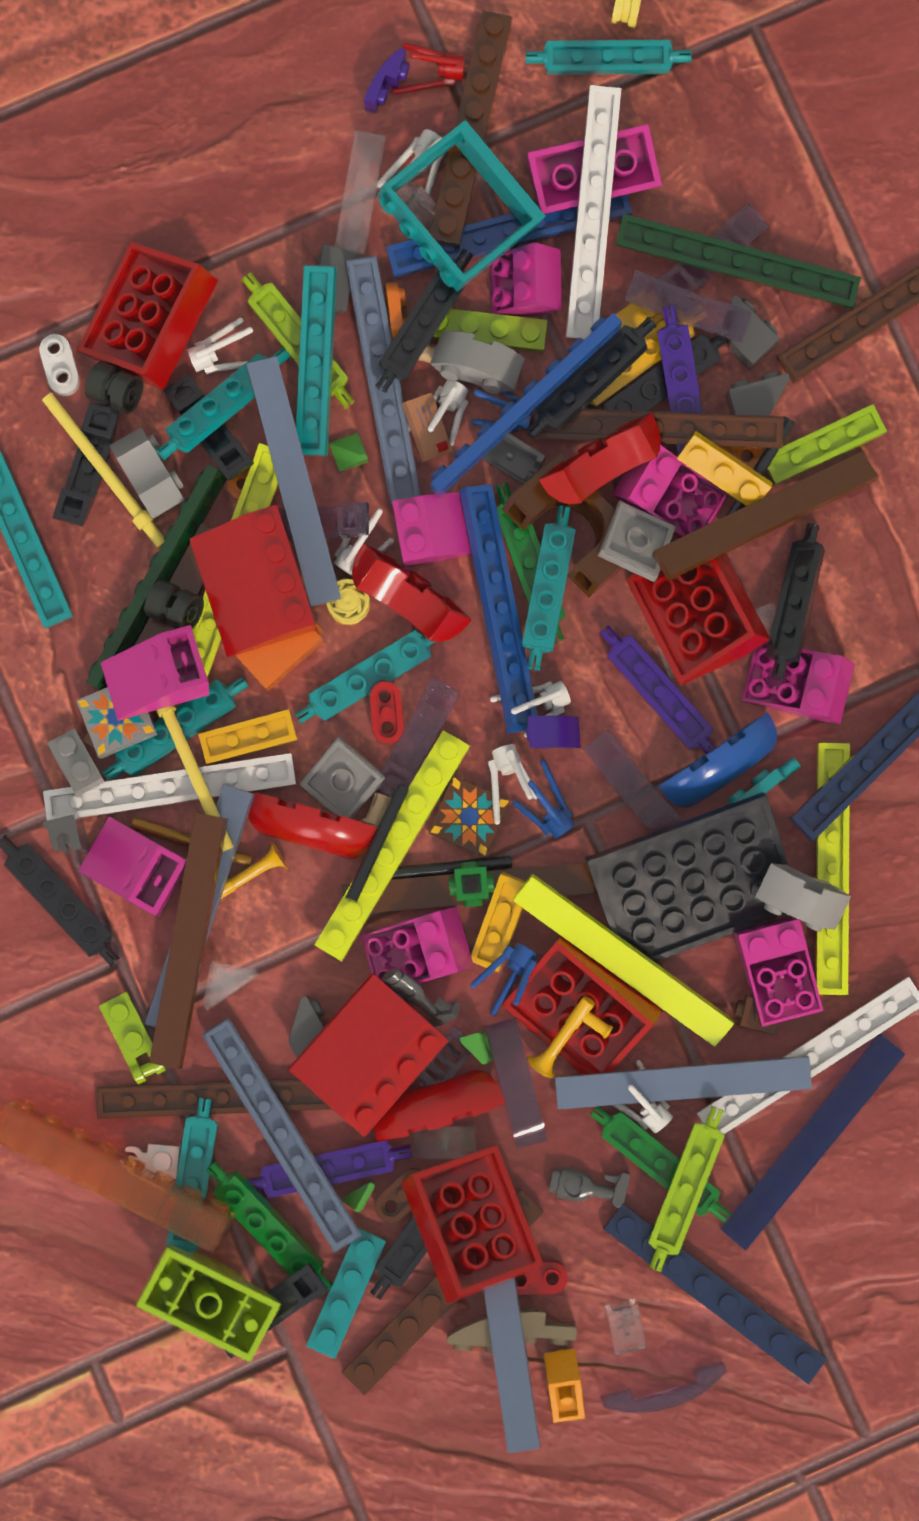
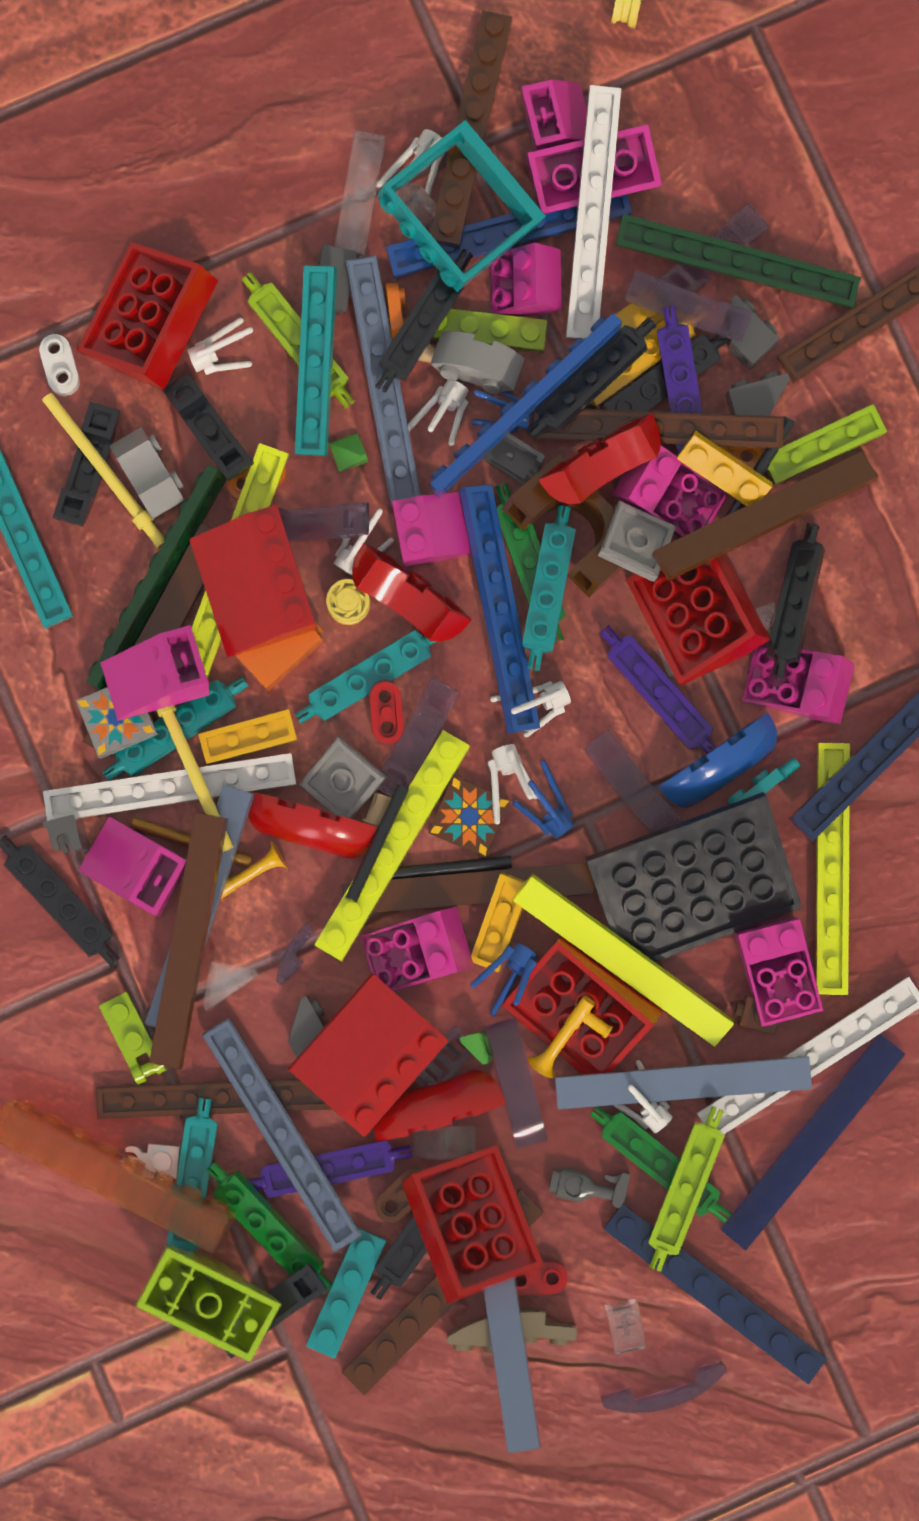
(75, 762): light grey plate -> none
(114, 387): pearl dark grey wheel -> none
(172, 605): pearl dark grey wheel -> none
(213, 409): teal plate -> none
(291, 962): none -> slope
(293, 481): sand blue tile -> none
(359, 1196): bright green slope -> none
(388, 75): dark purple slope -> none
(412, 992): dark grey piece -> none
(419, 416): nougat tile -> none
(449, 66): red plant -> none
(468, 871): green brick -> none
(553, 732): dark purple slope -> none
(554, 112): none -> dark pink slope
(564, 1385): light orange slope -> none
(608, 57): teal plate -> none
(802, 897): light grey brick -> none

